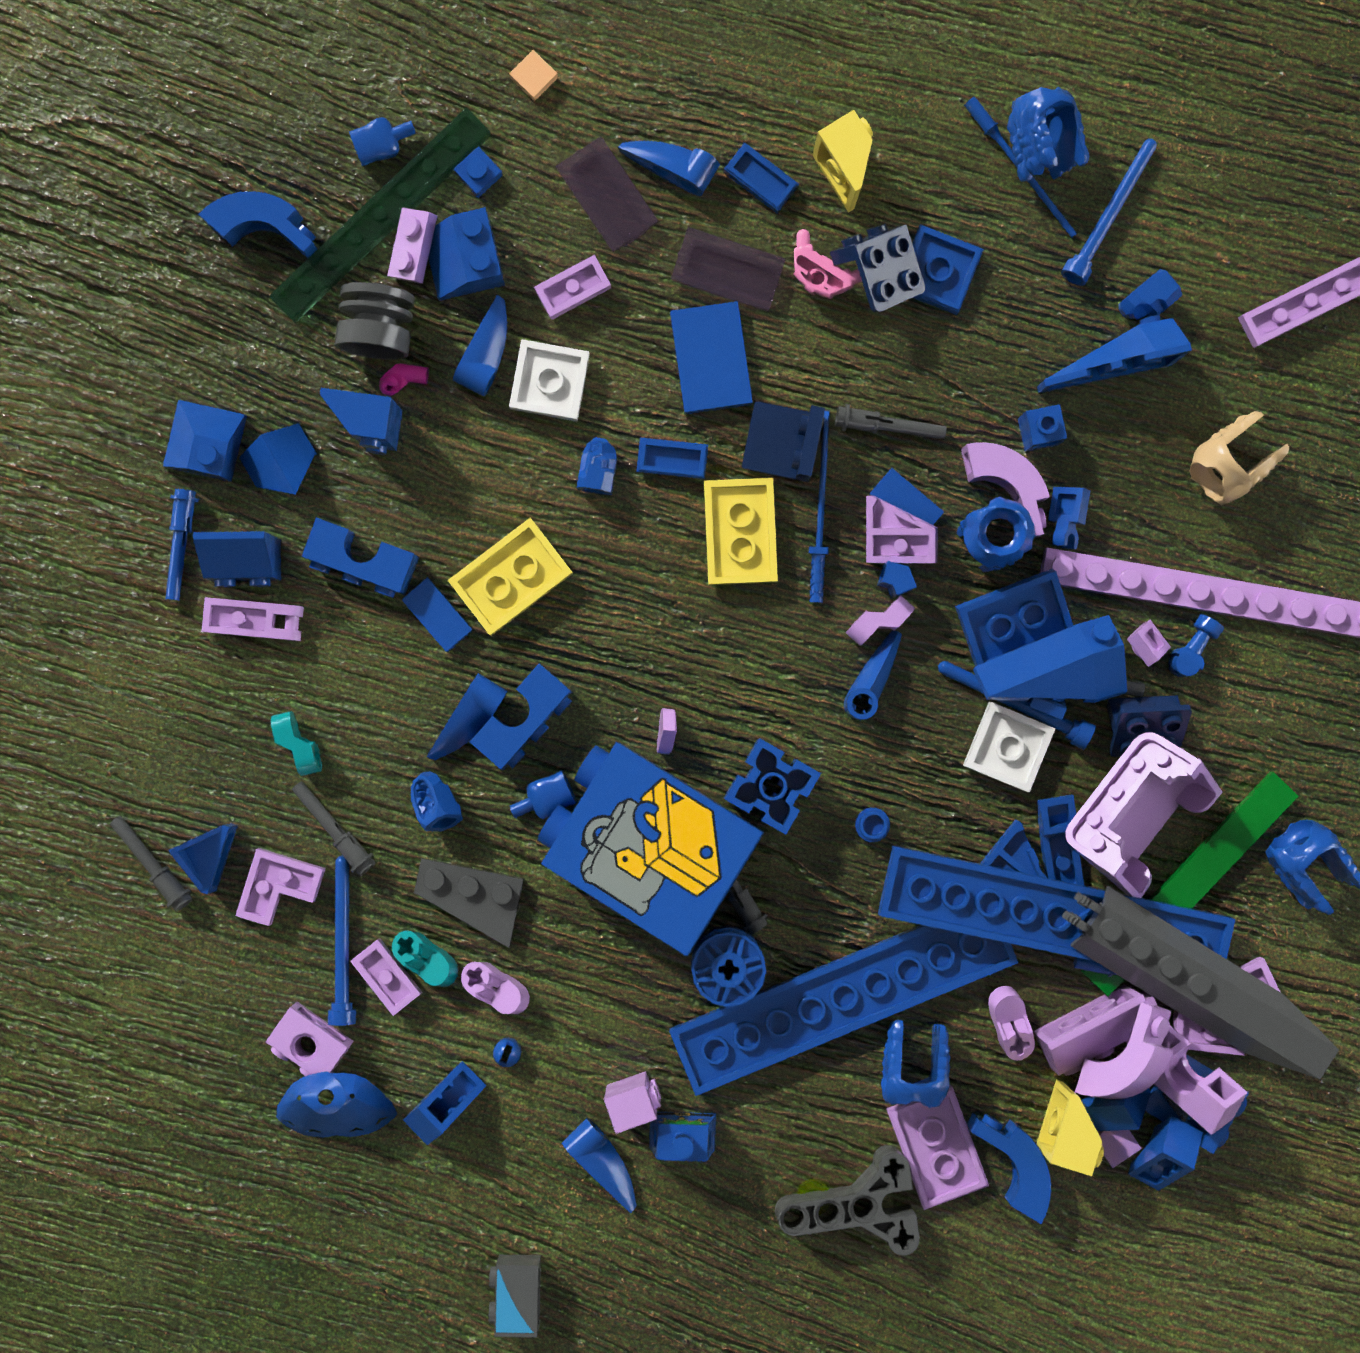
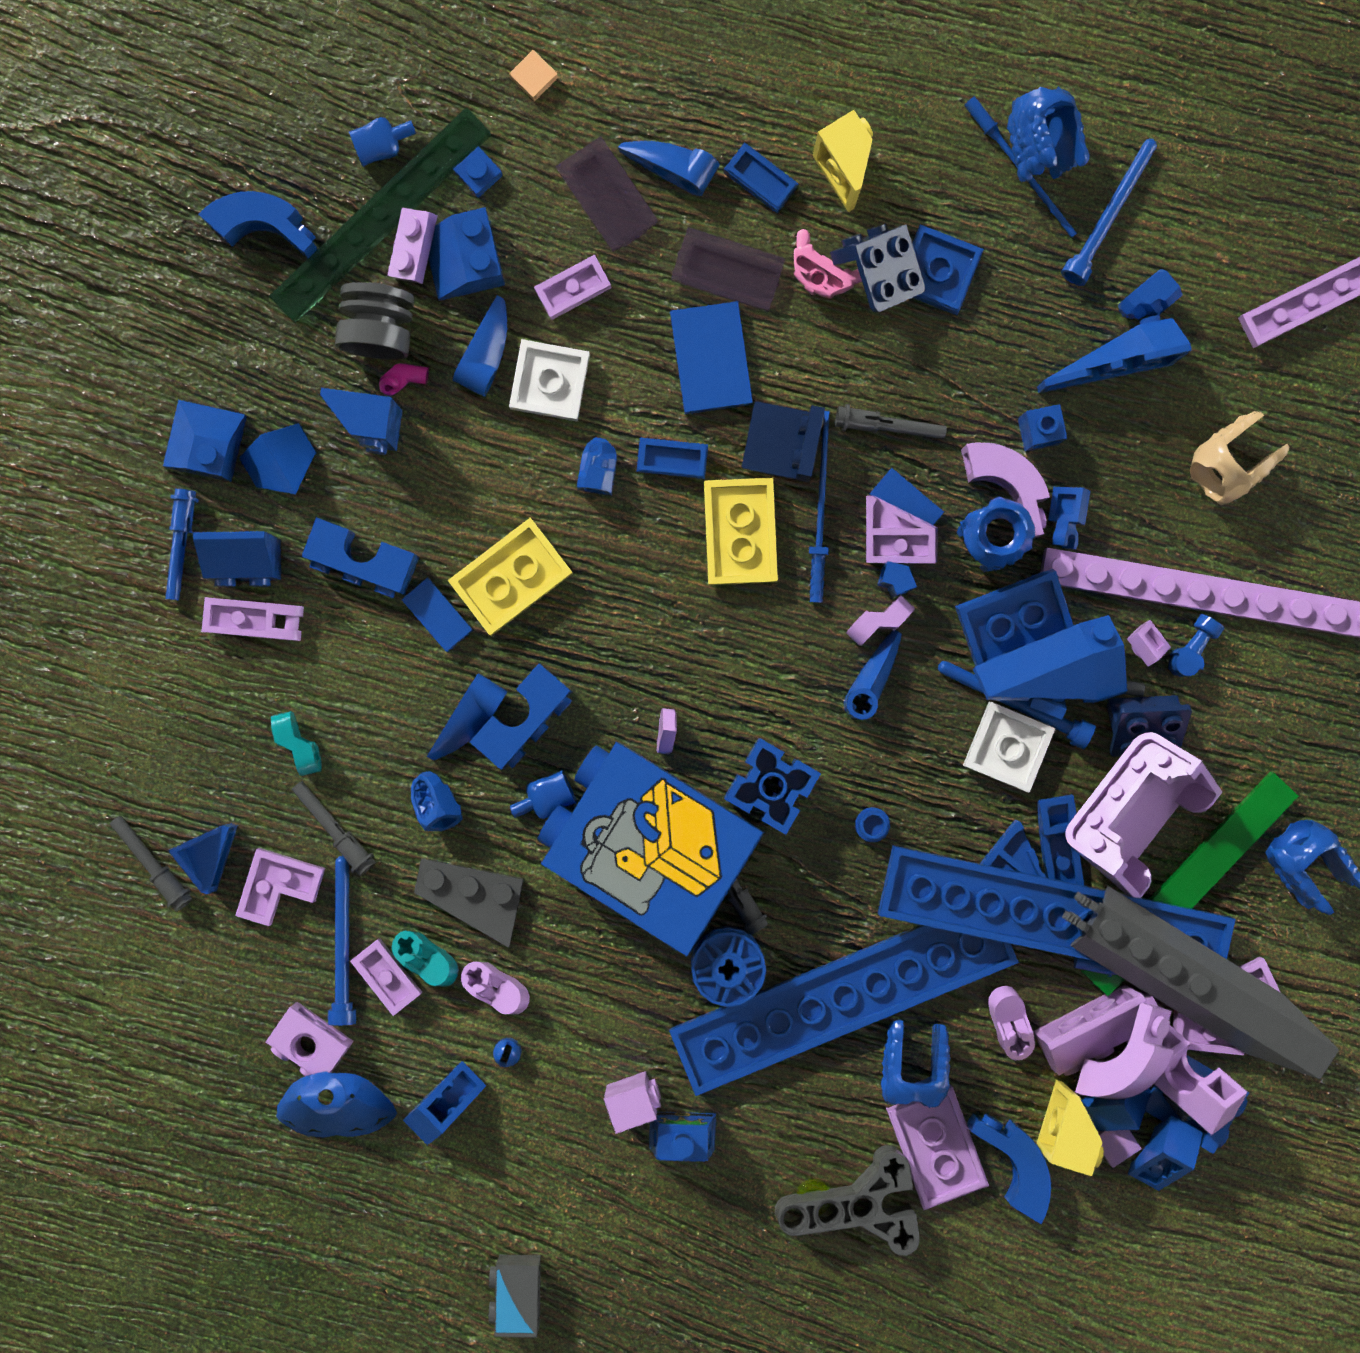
(601, 1160): blue piece -> none

